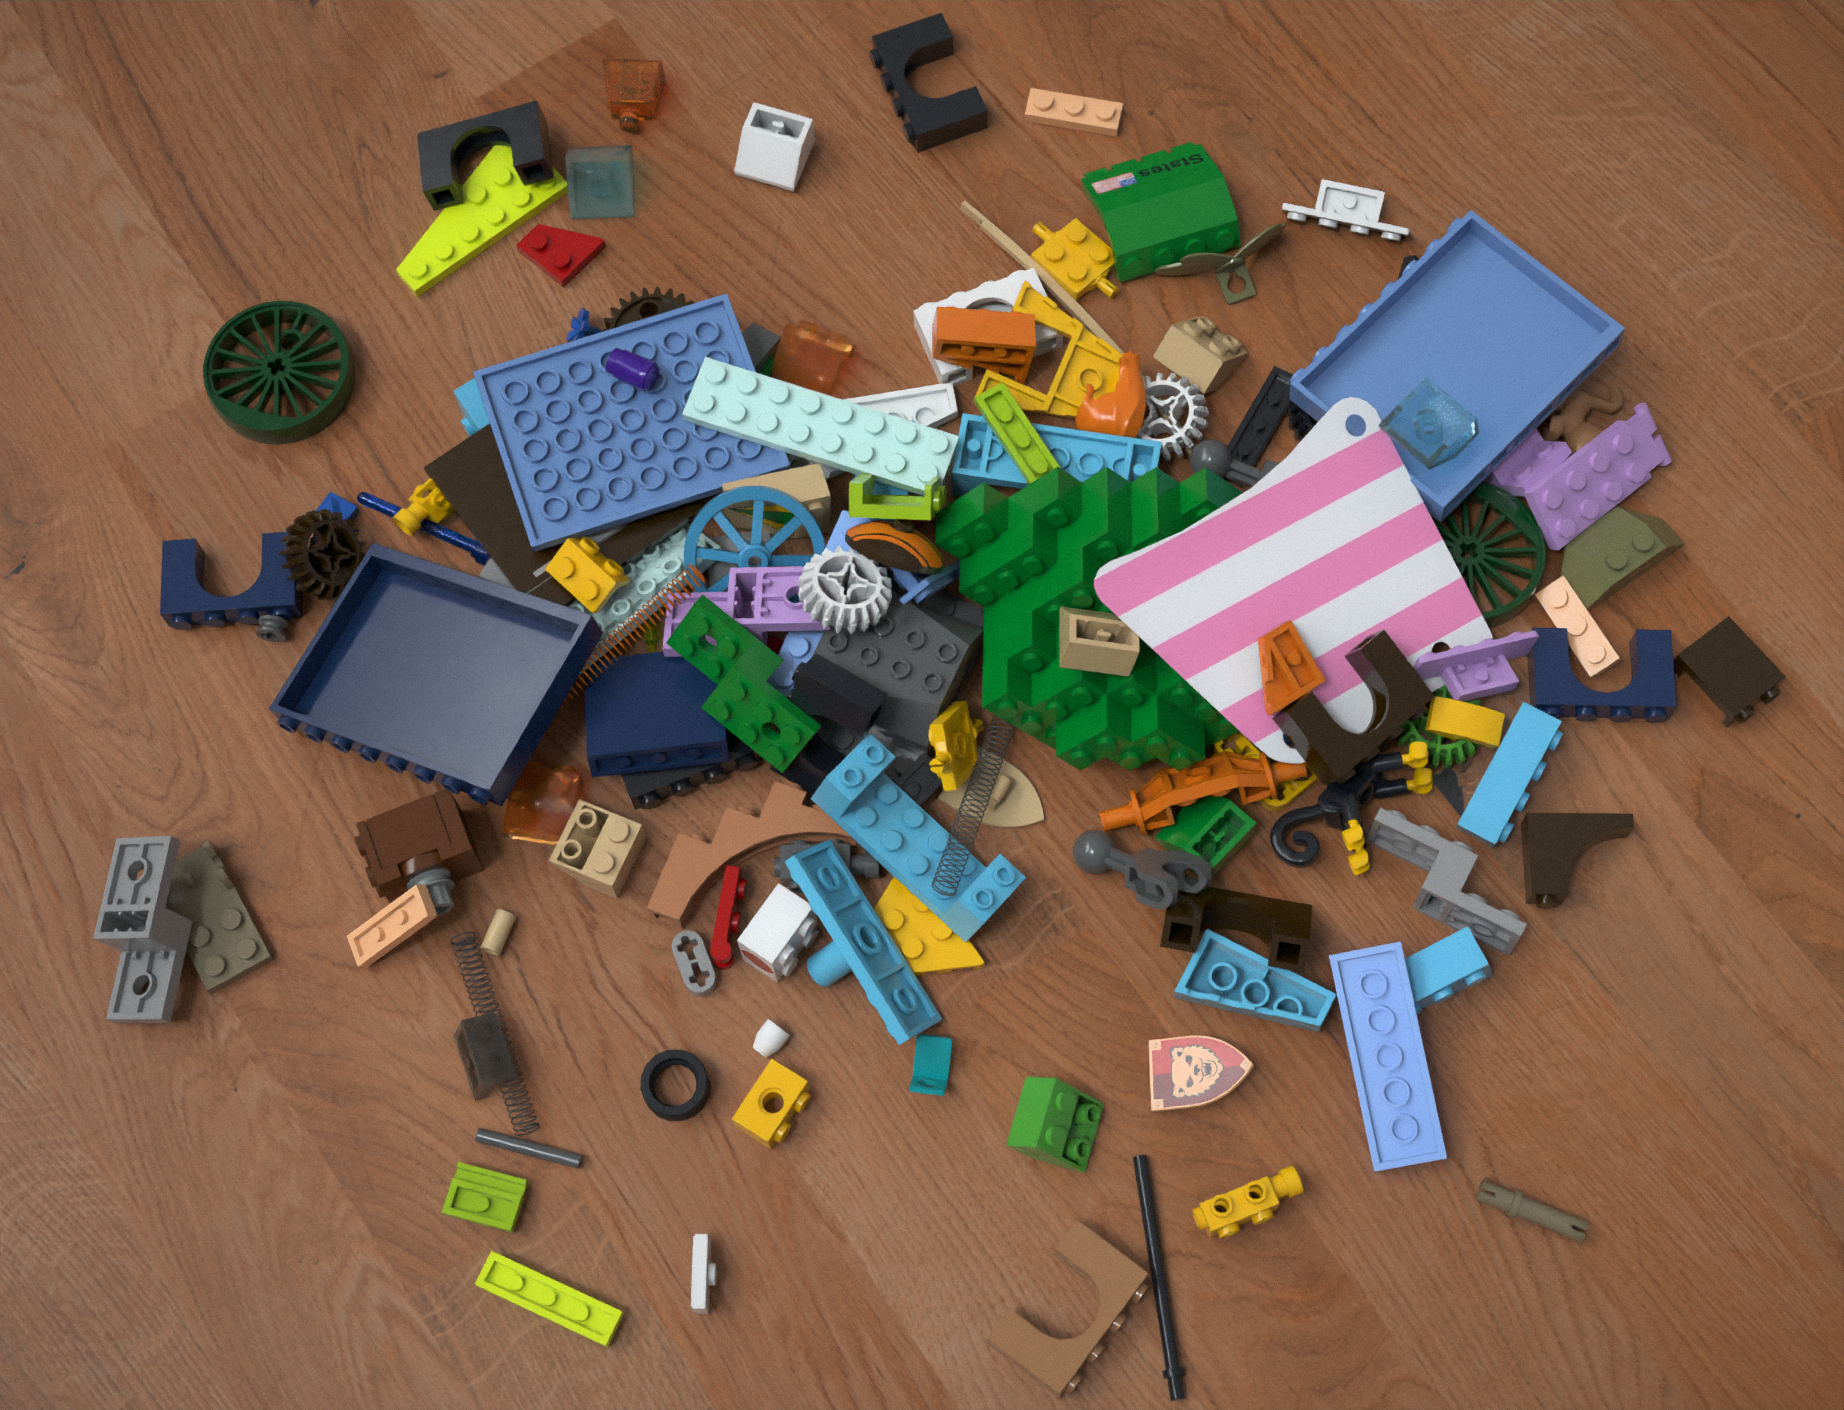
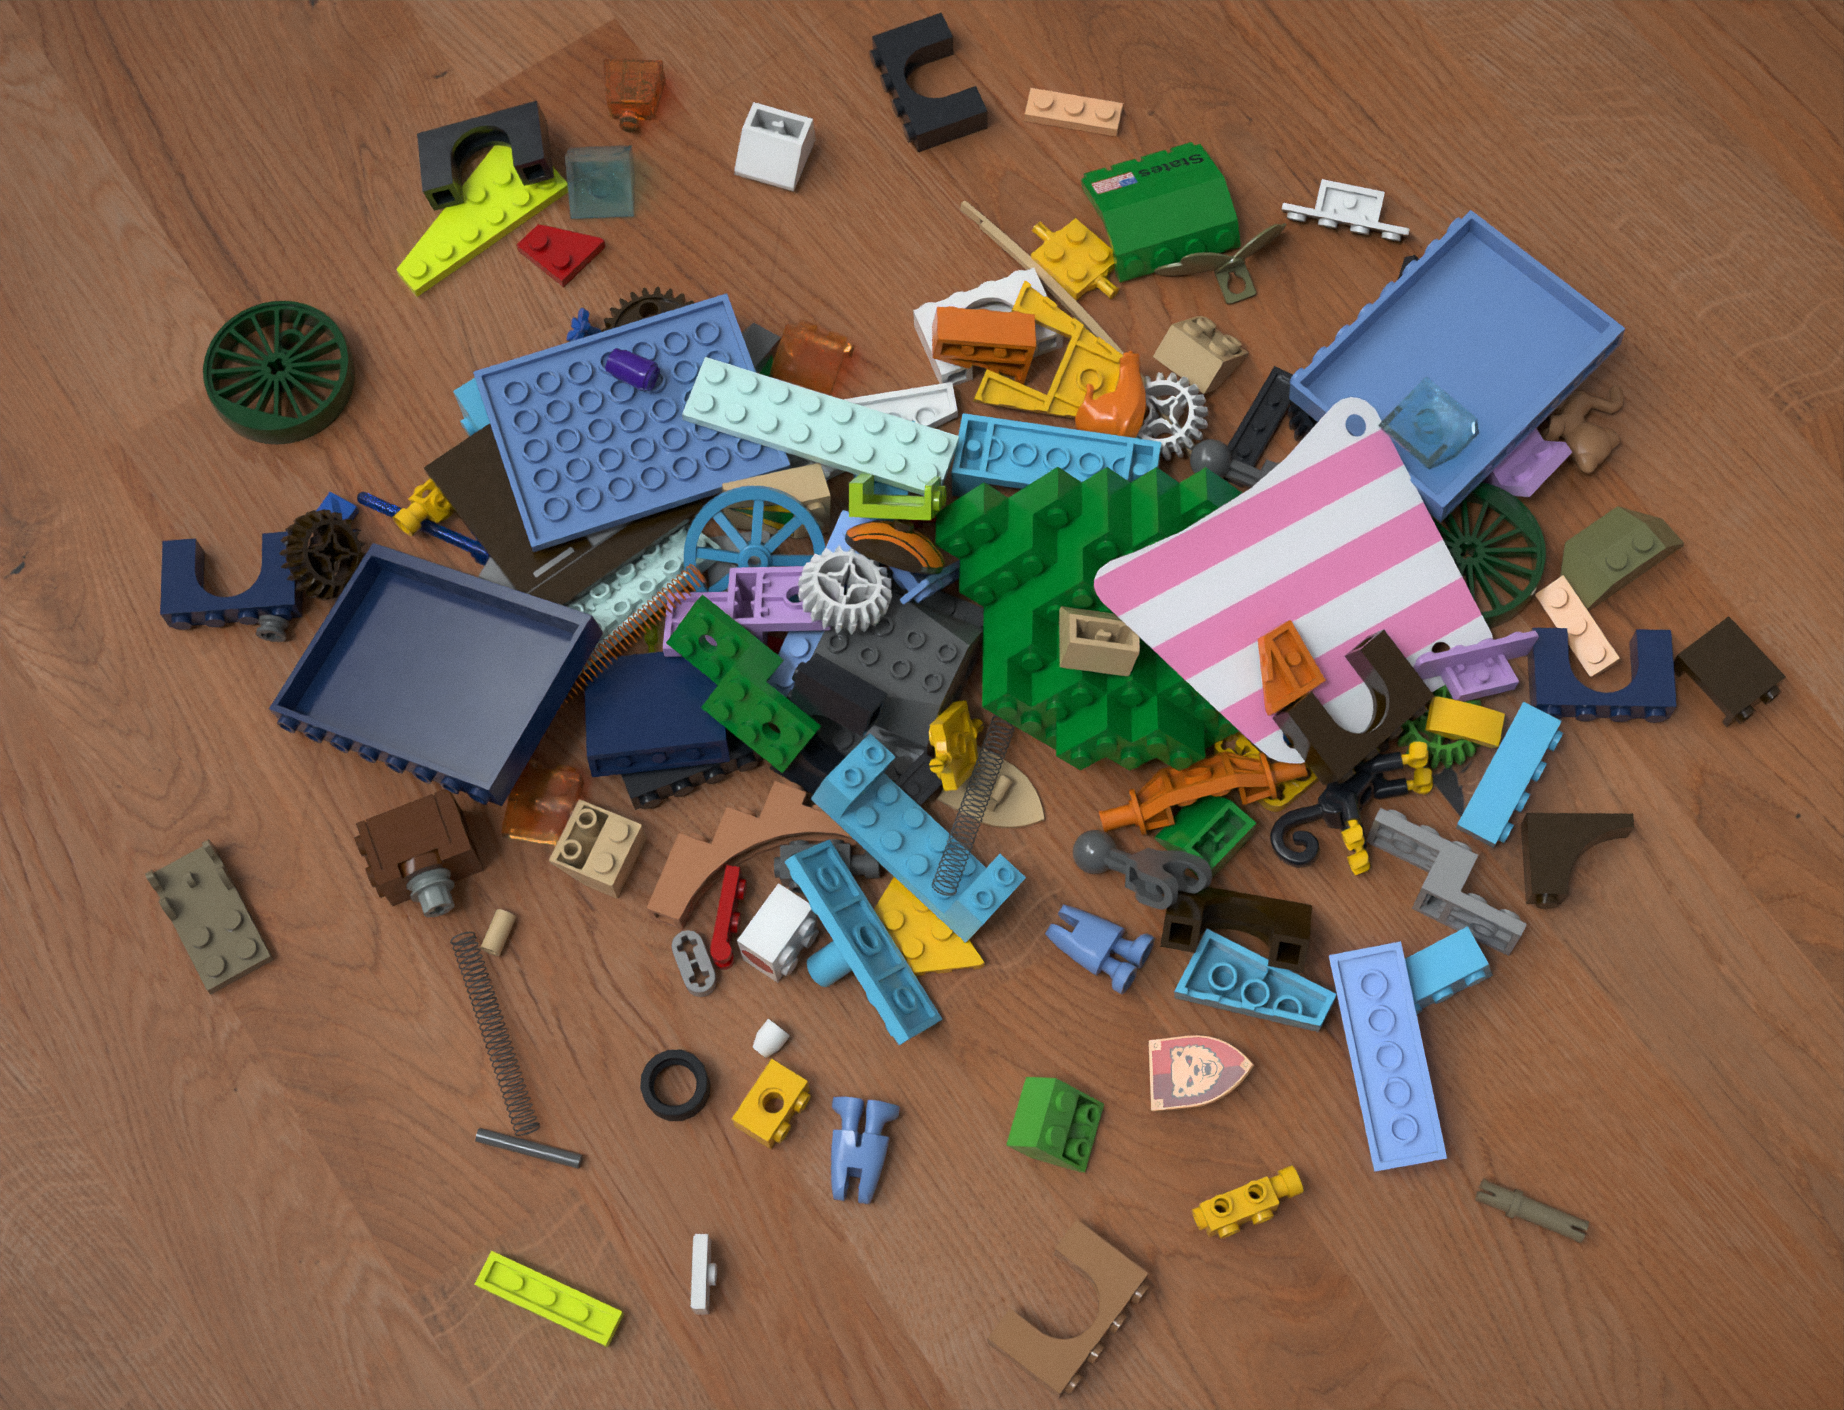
(144, 931): light grey bracket -> none
(392, 925): light nougat plate -> none
(484, 1054): clear smoke bracket -> none
(485, 1197): lime plate -> none
(586, 572): yellow bracket -> none
(859, 1153): none -> medium blue piece
(931, 1064): teal bracket -> none
(1015, 433): lime plate -> none
(1095, 940): none -> medium blue piece
(1163, 1307): black bar -> none
(1596, 477): lavender hinge -> none

